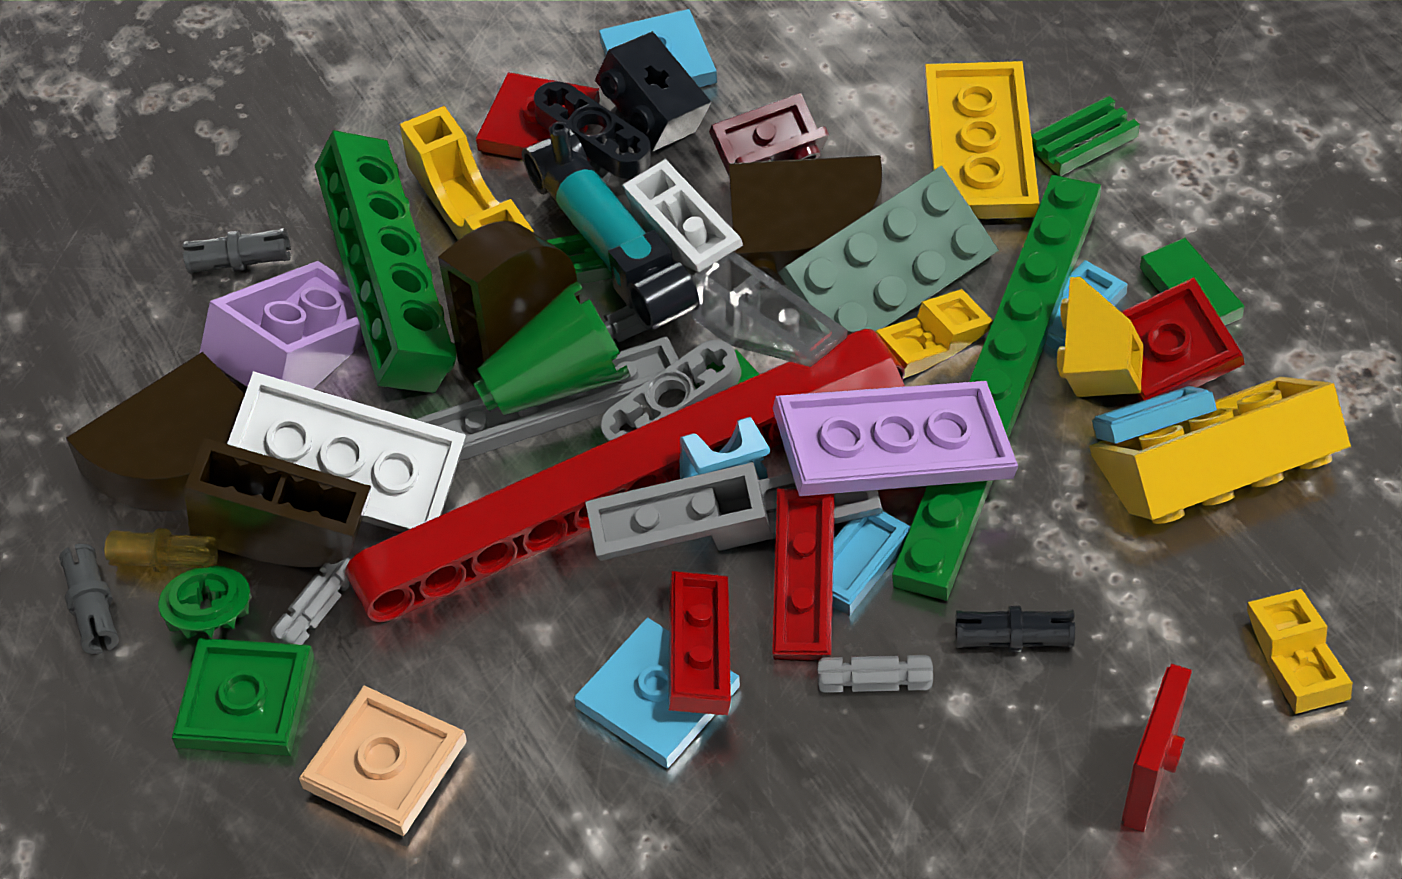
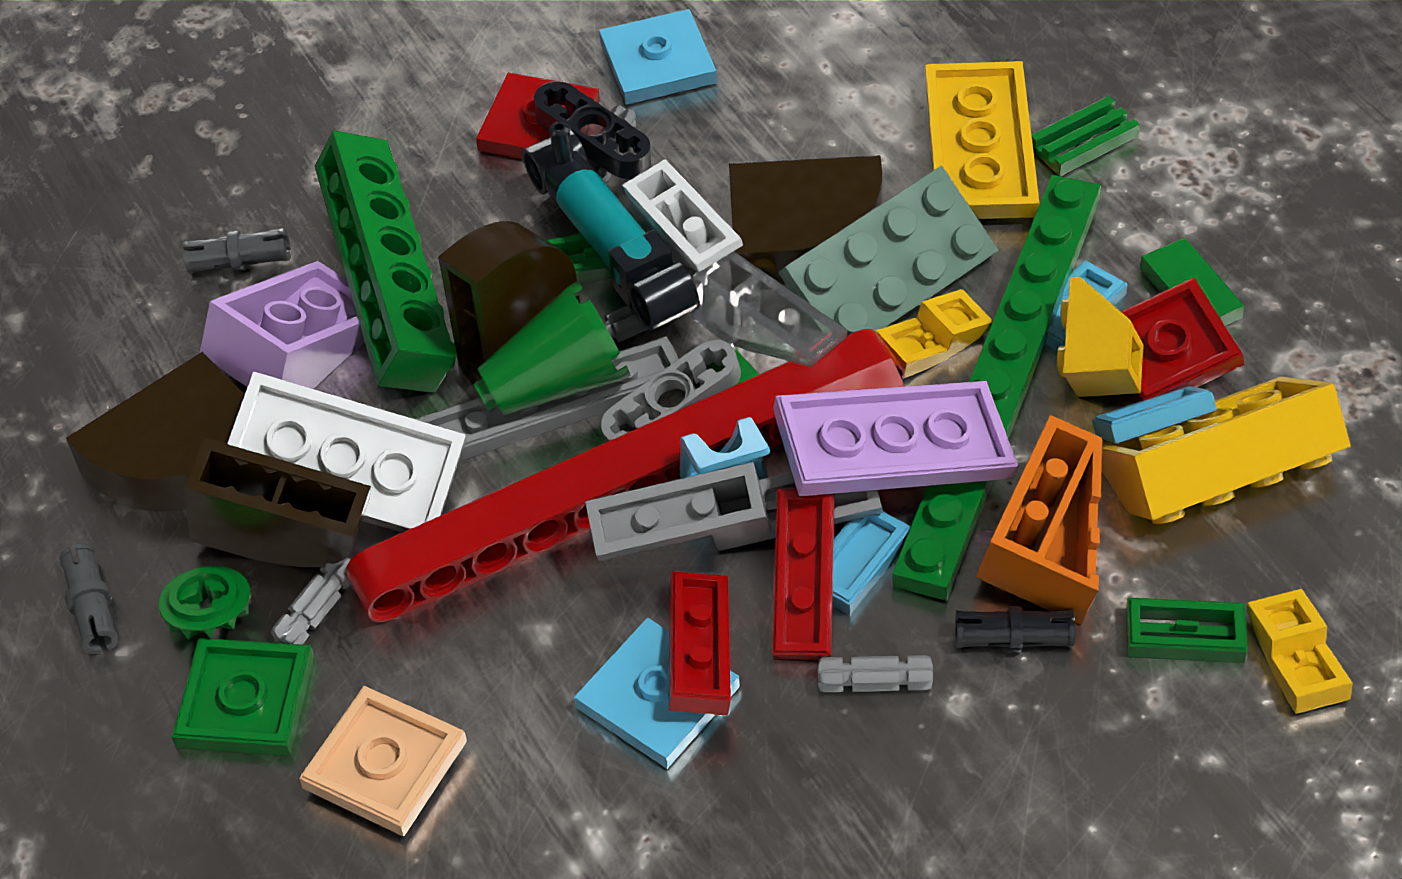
(160, 550): clear yellow axle -> none
(448, 174): yellow arch -> none
(652, 90): black brick -> none
(770, 134): bracket -> none
(1049, 528): none -> orange wedge
(1159, 747): red plate -> none
(1186, 637): none -> green tile

